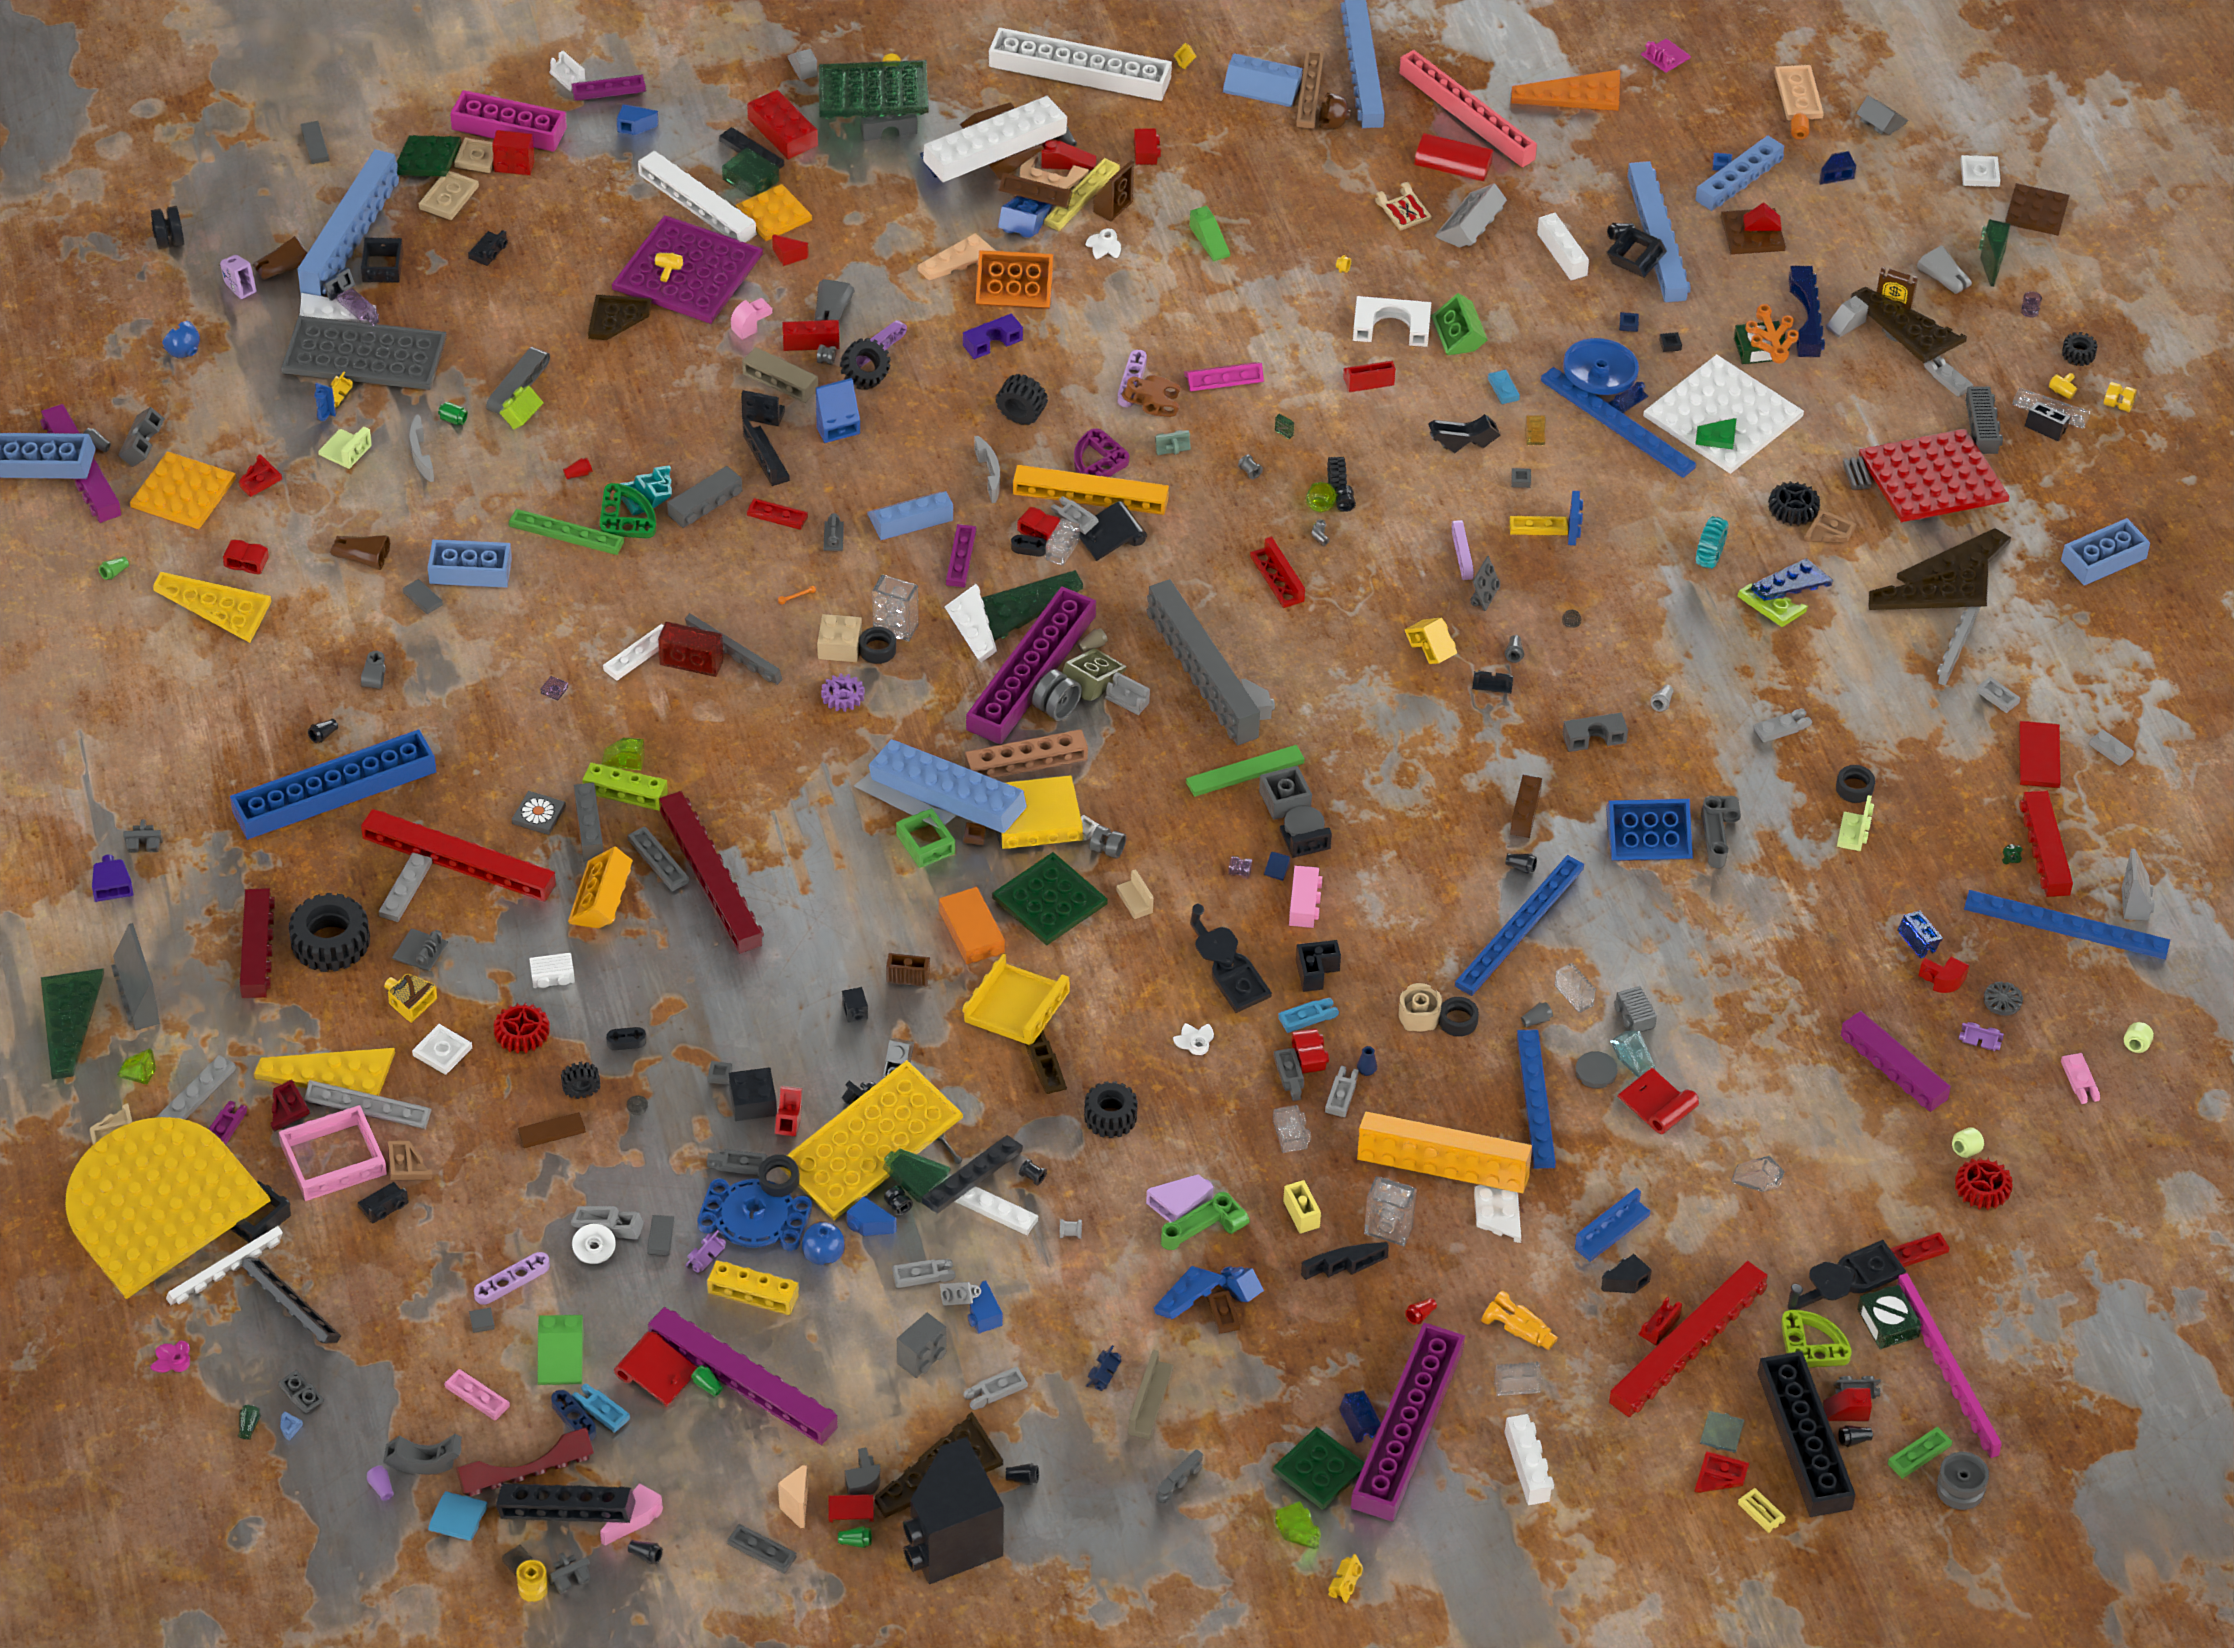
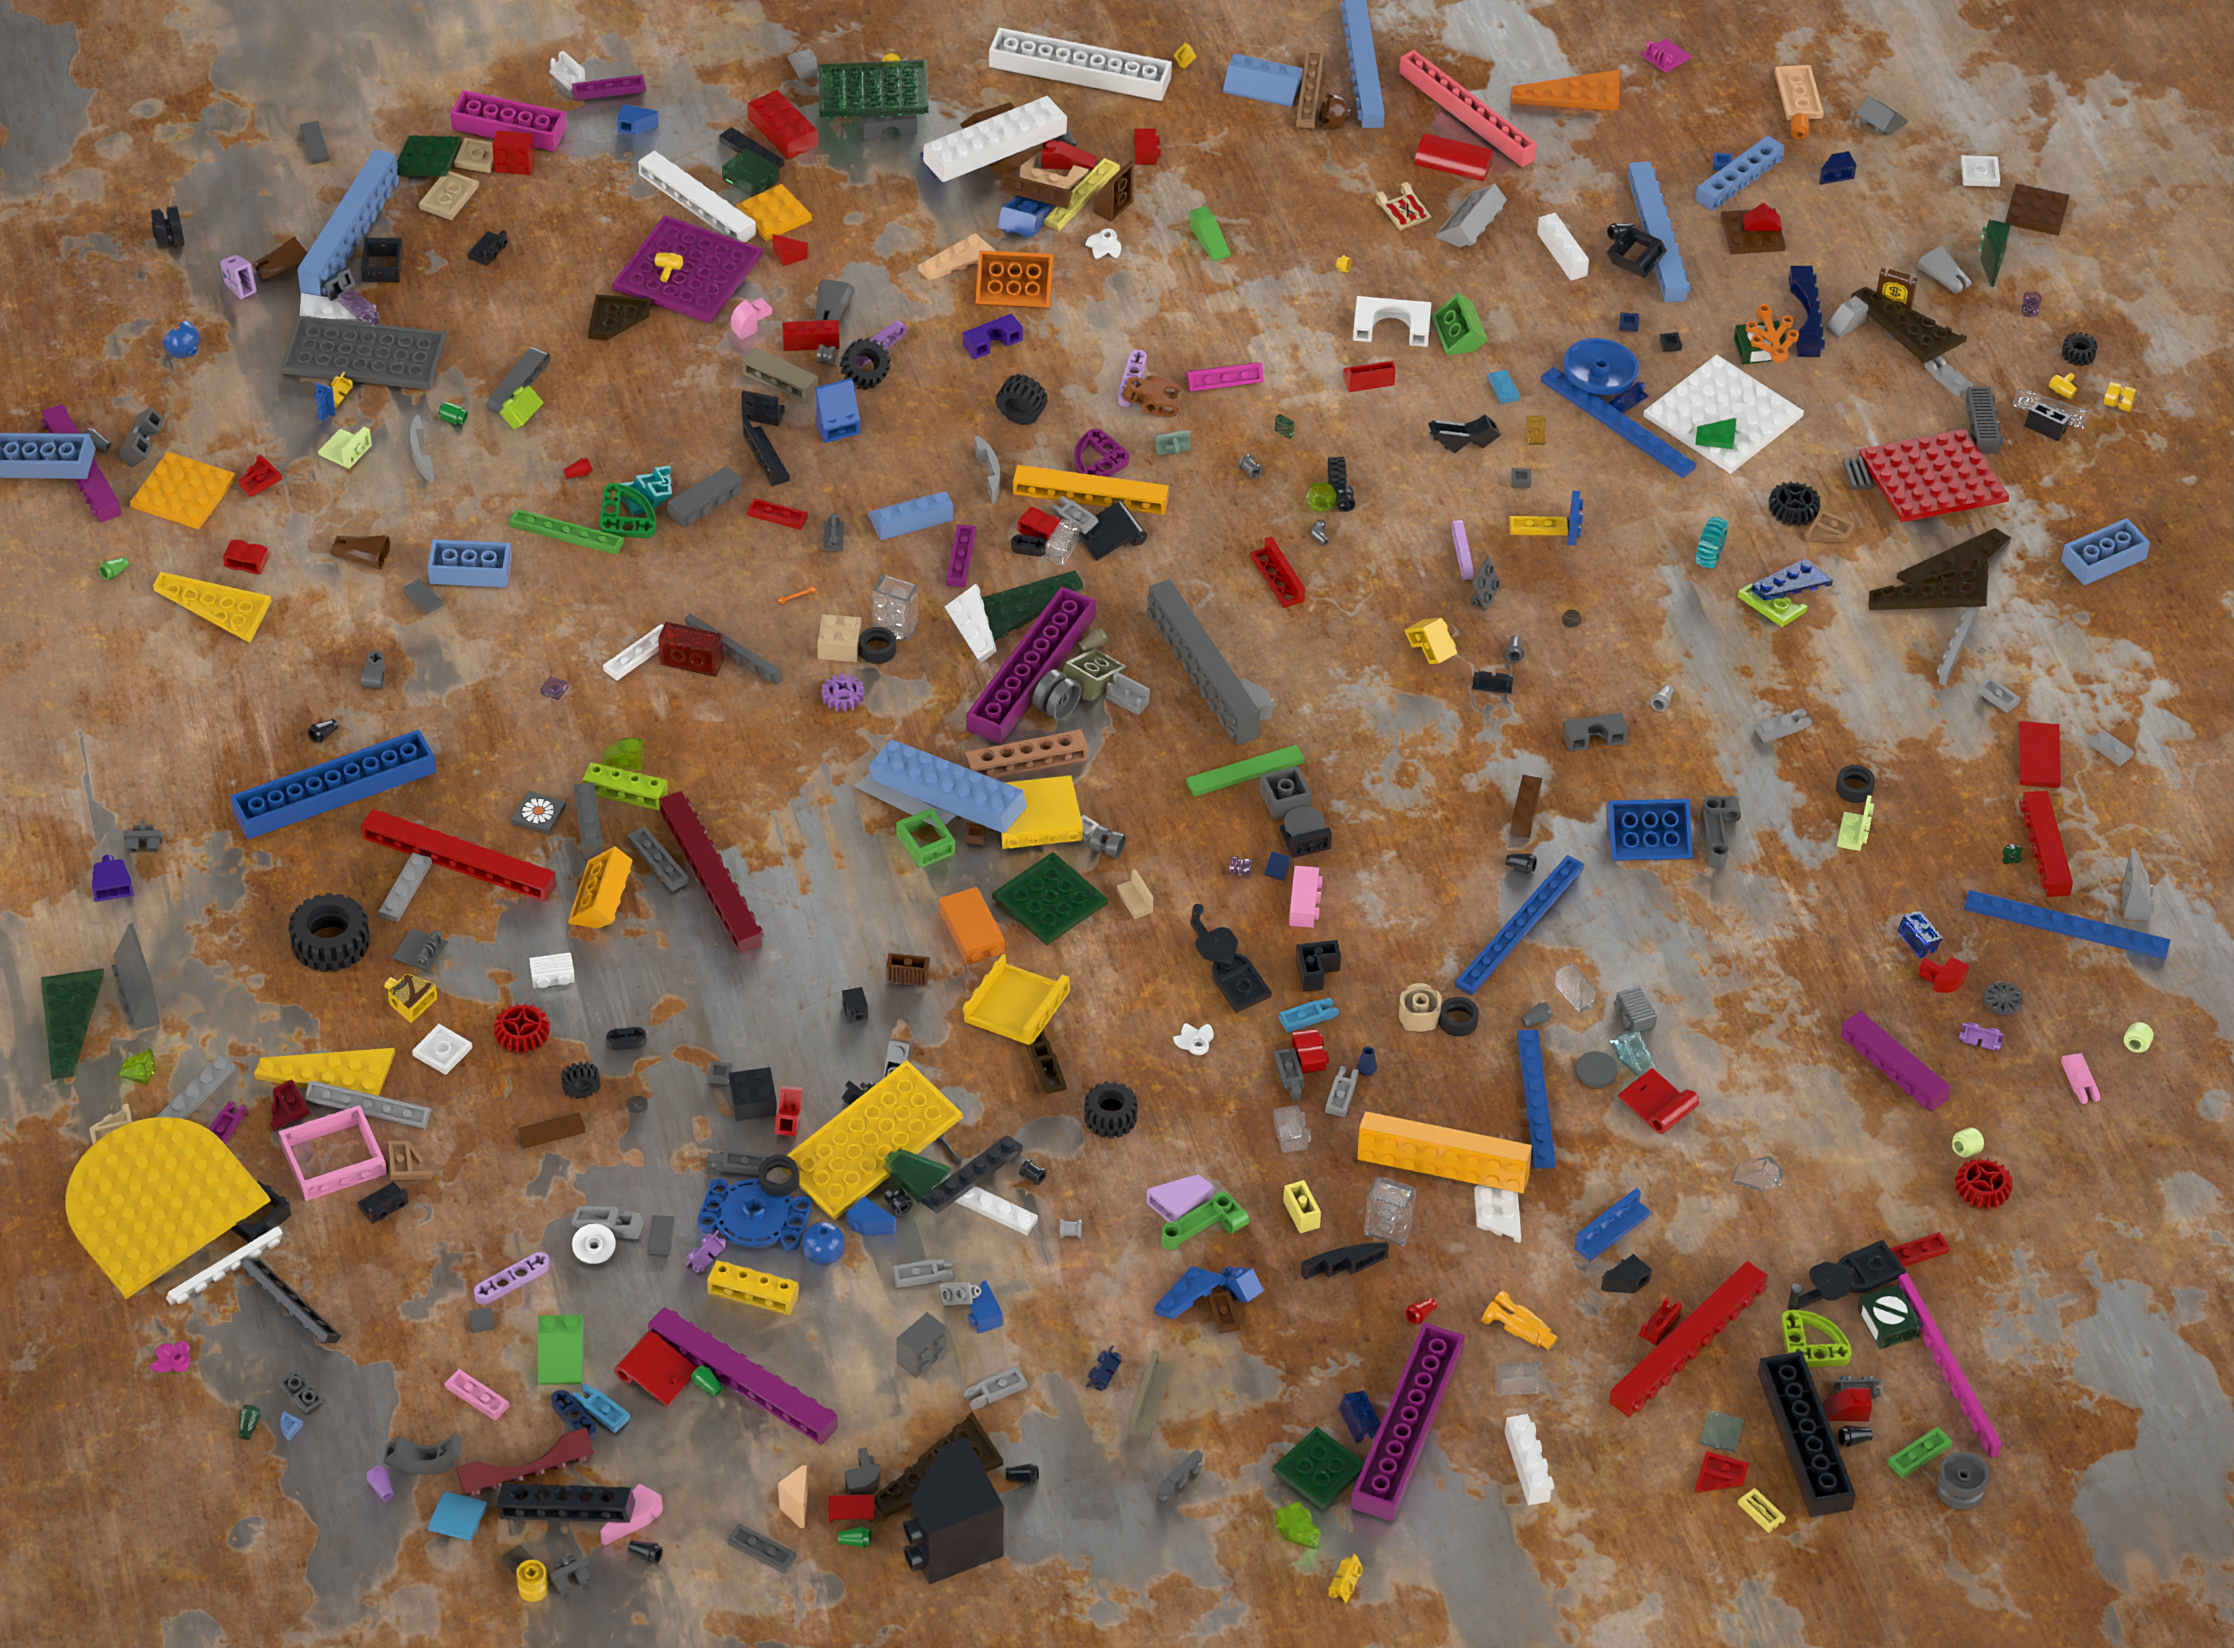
(256, 943): dark red brick -> none

